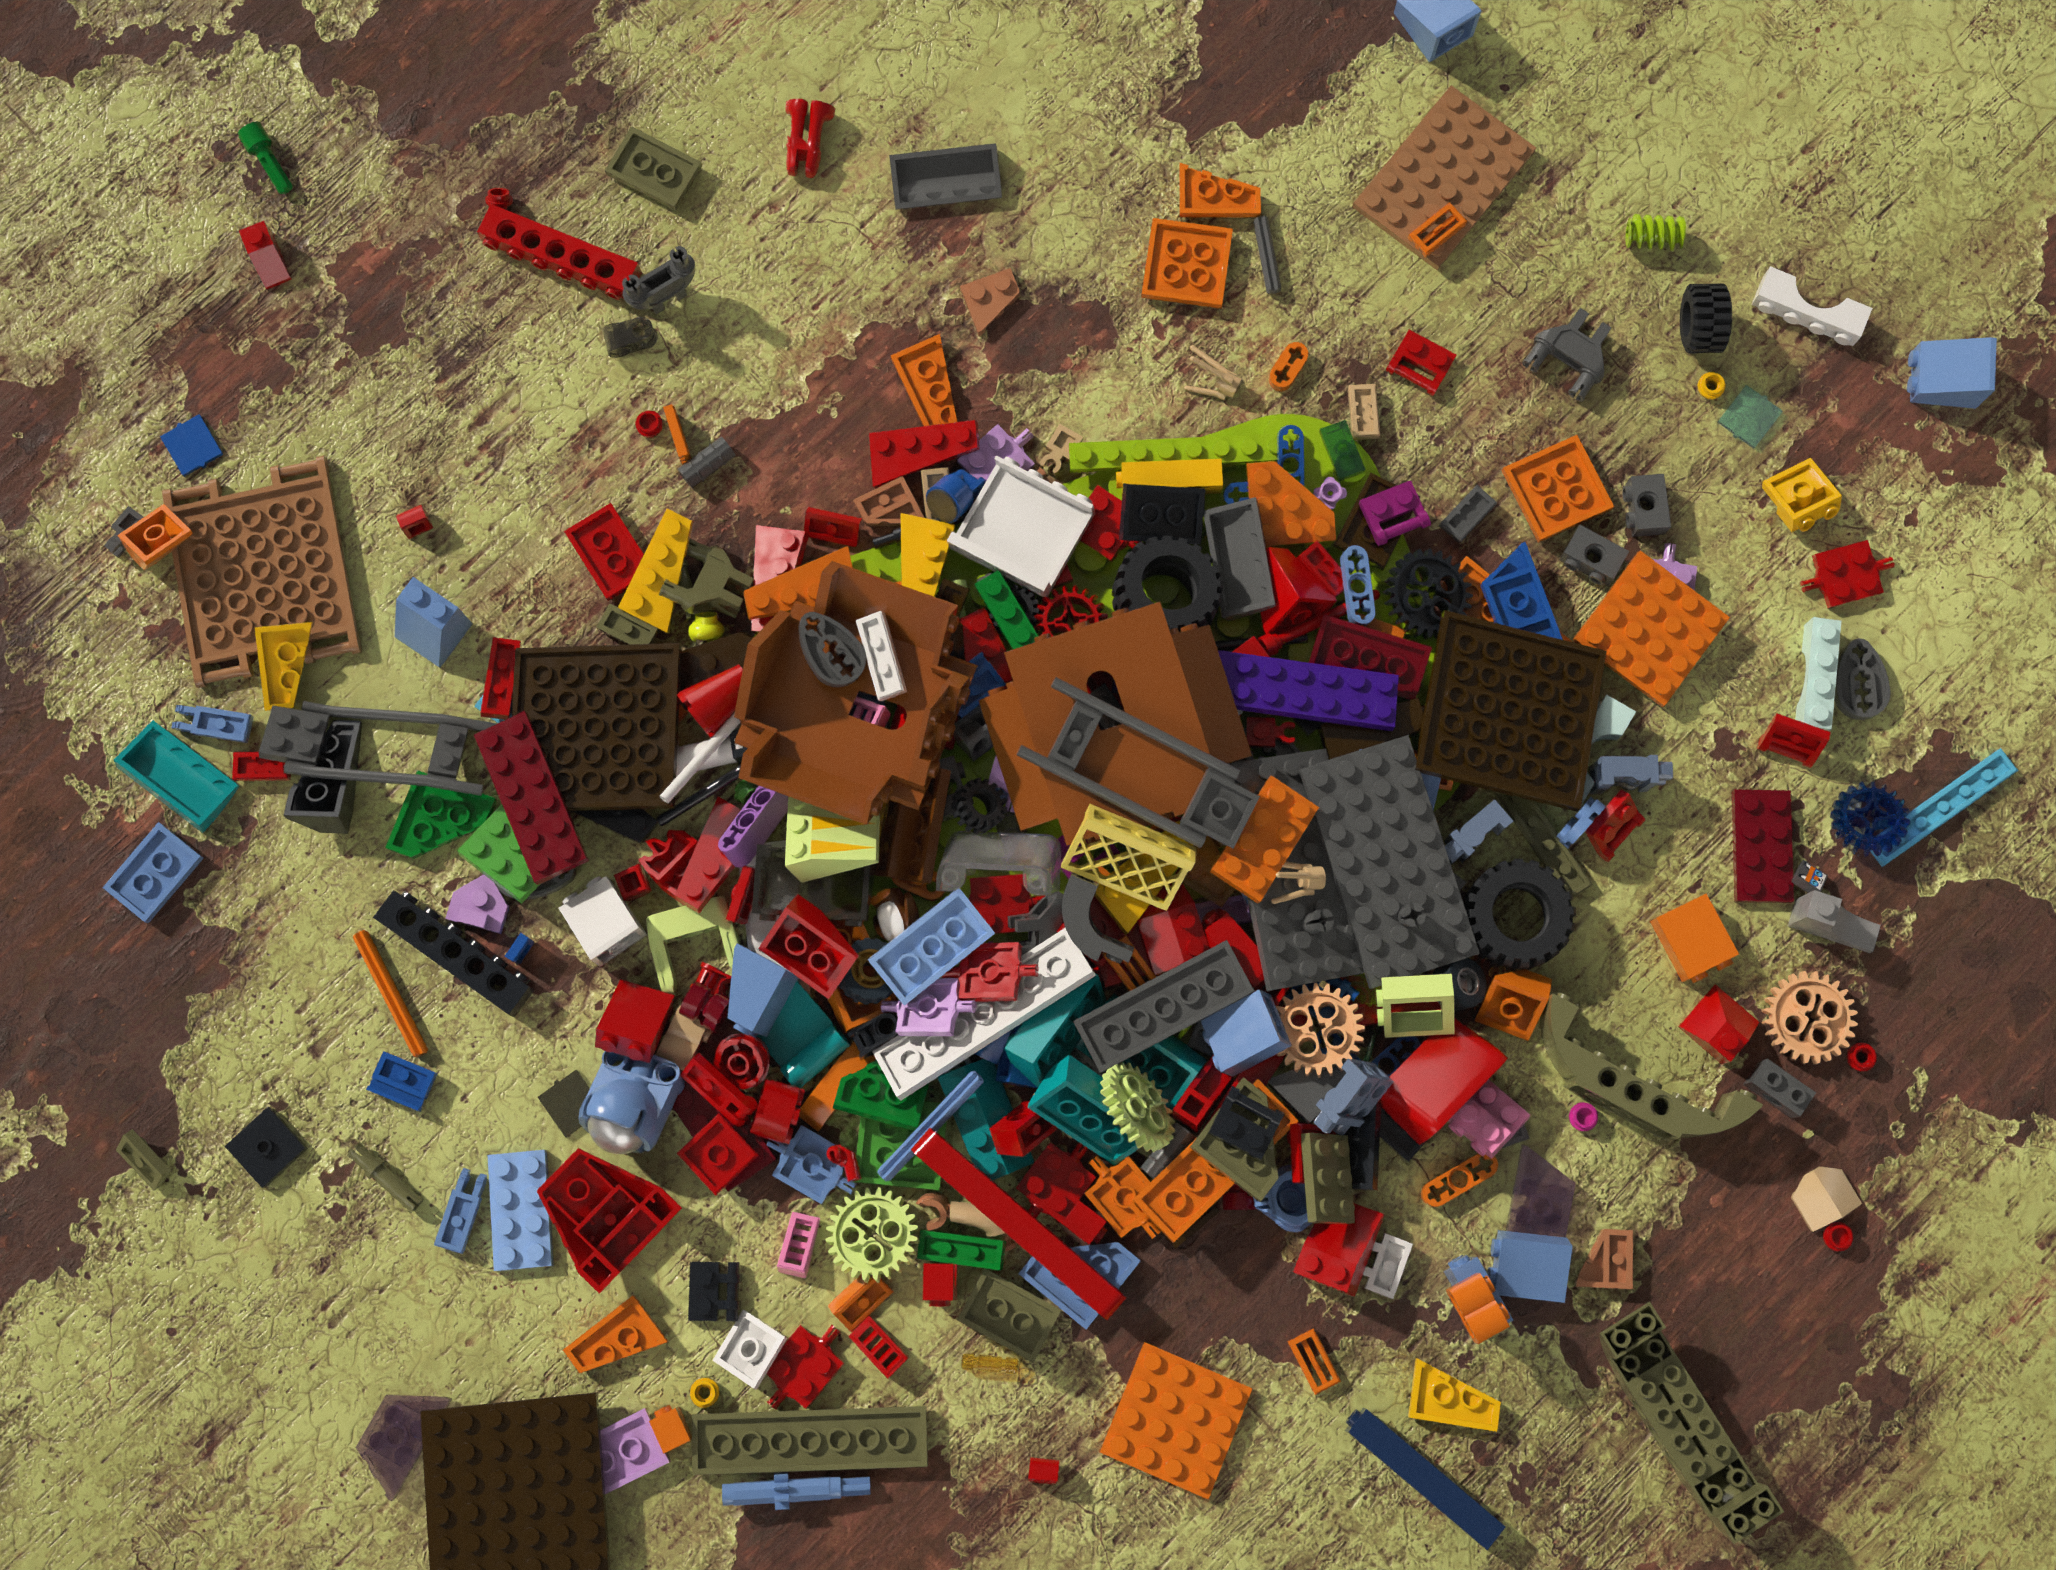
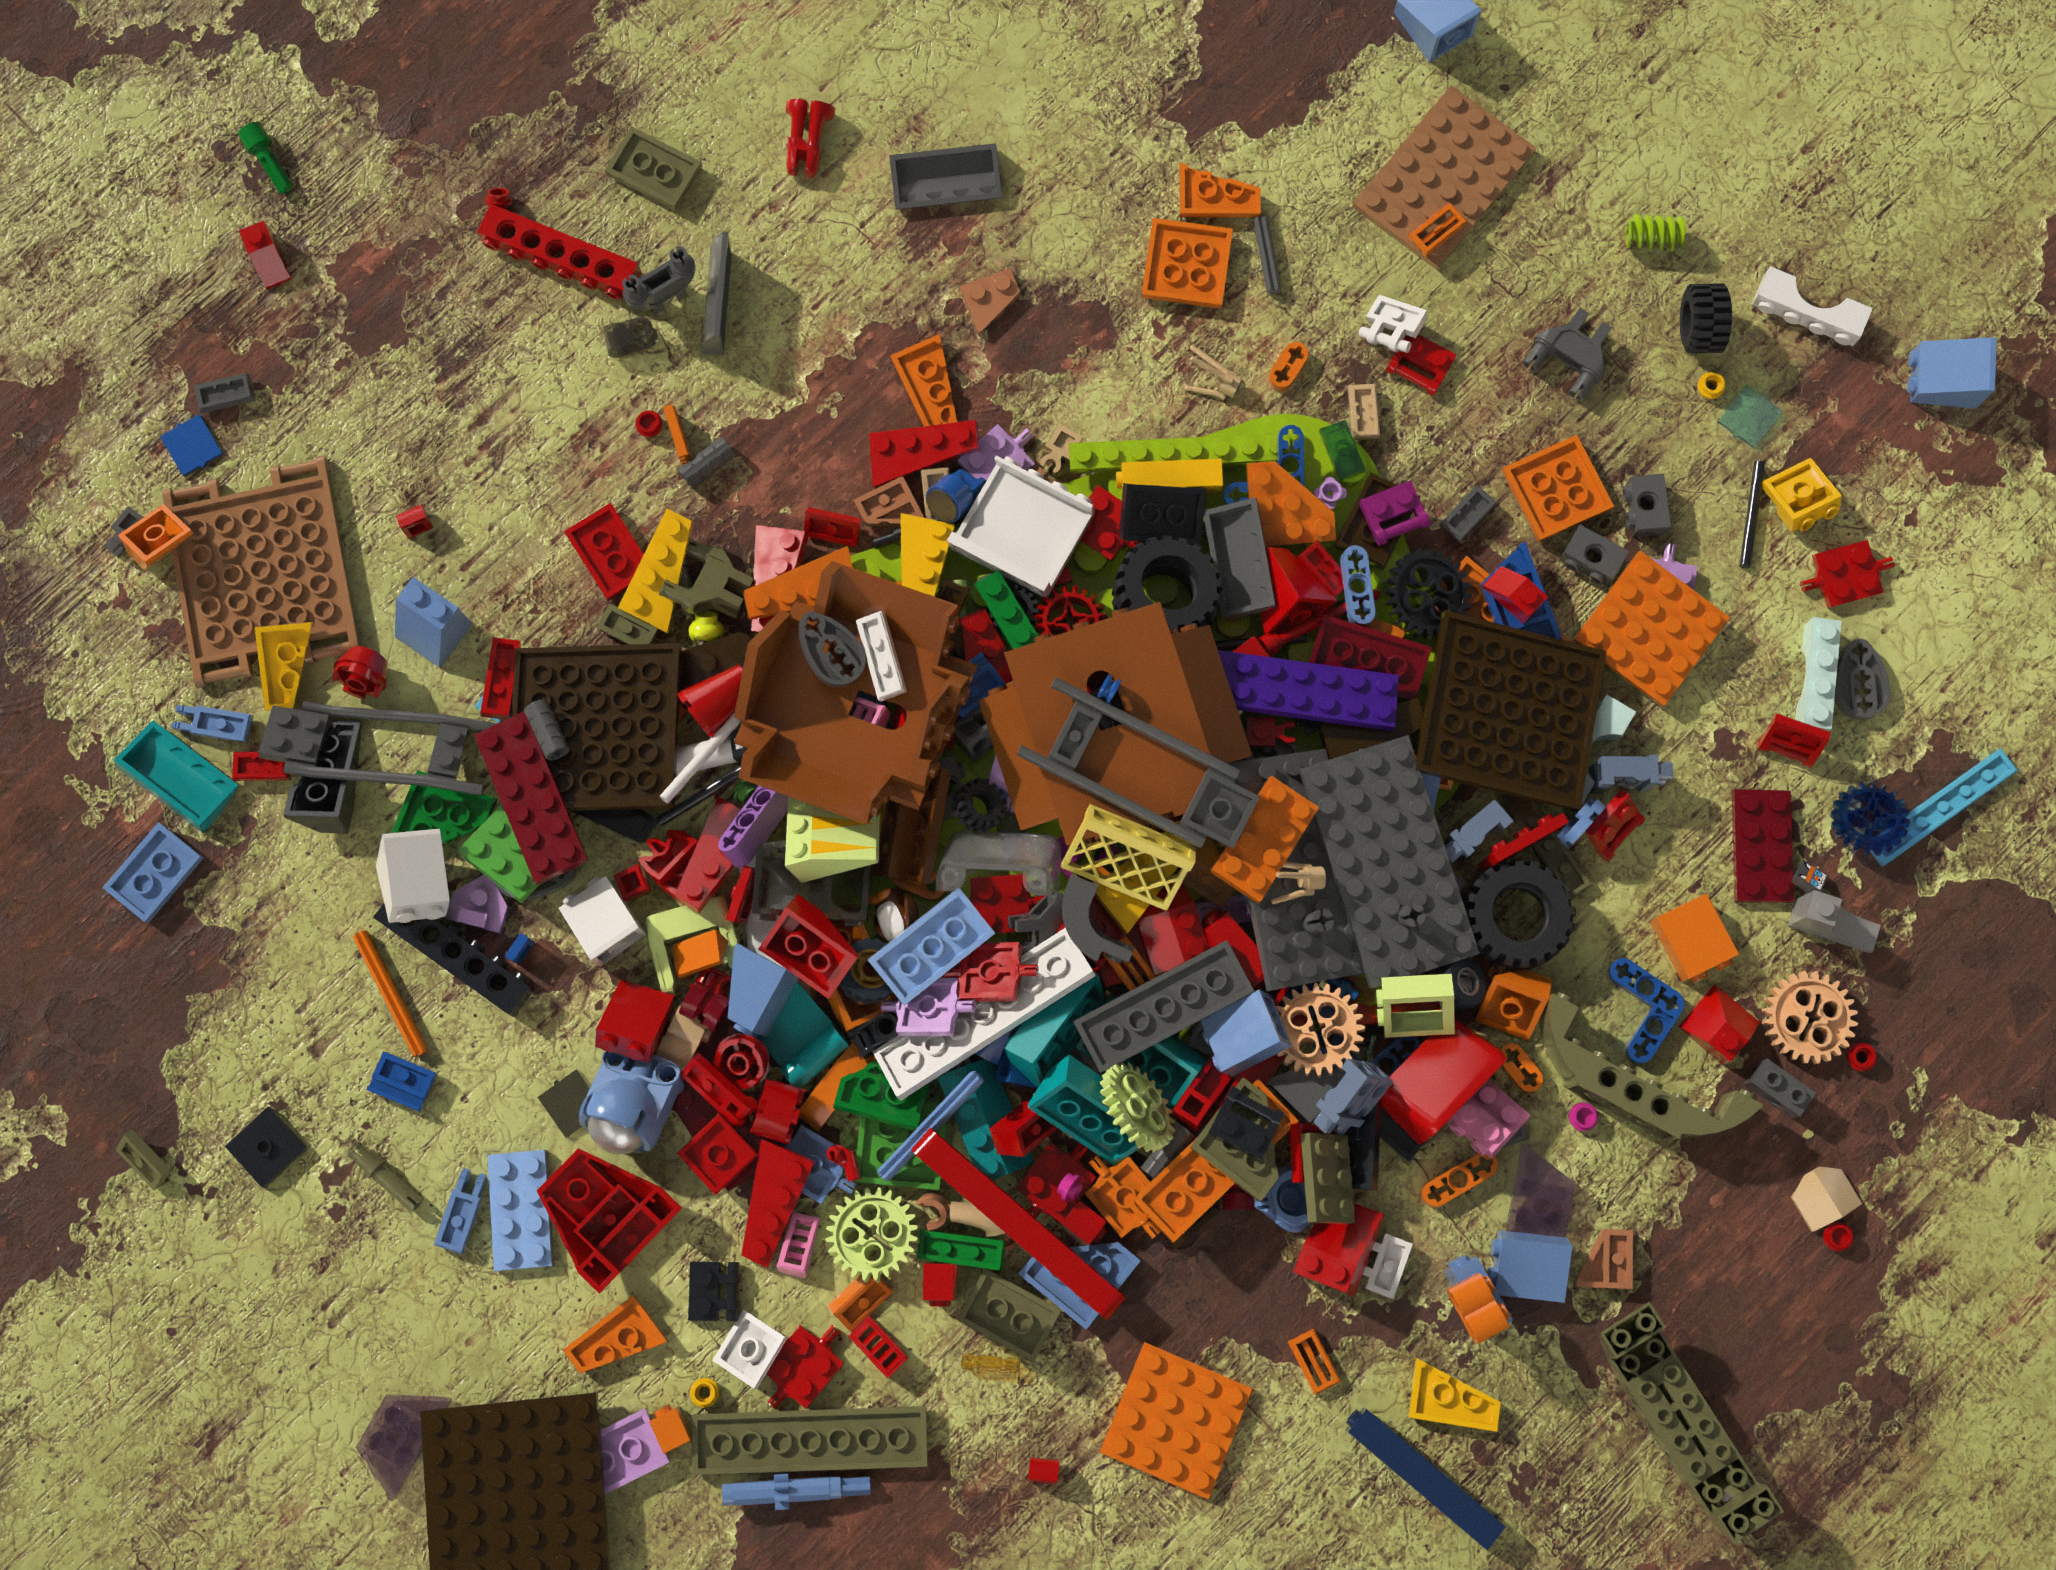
(224, 393): none -> dark grey plate
(361, 672): none -> red cone
(413, 875): none -> white slope
(546, 730): none -> dark grey axle
(699, 953): none -> orange slope
(717, 295): none -> dark grey slope
(775, 1193): none -> red wing
(1070, 1187): none -> dark pink plate
(1109, 688): none -> blue bush
(1396, 316): none -> white plate
(1515, 593): none -> red slope
(1524, 838): none -> red wing
(1525, 1064): none -> orange beam
(1657, 1010): none -> blue beam
(1752, 514): none -> black bar

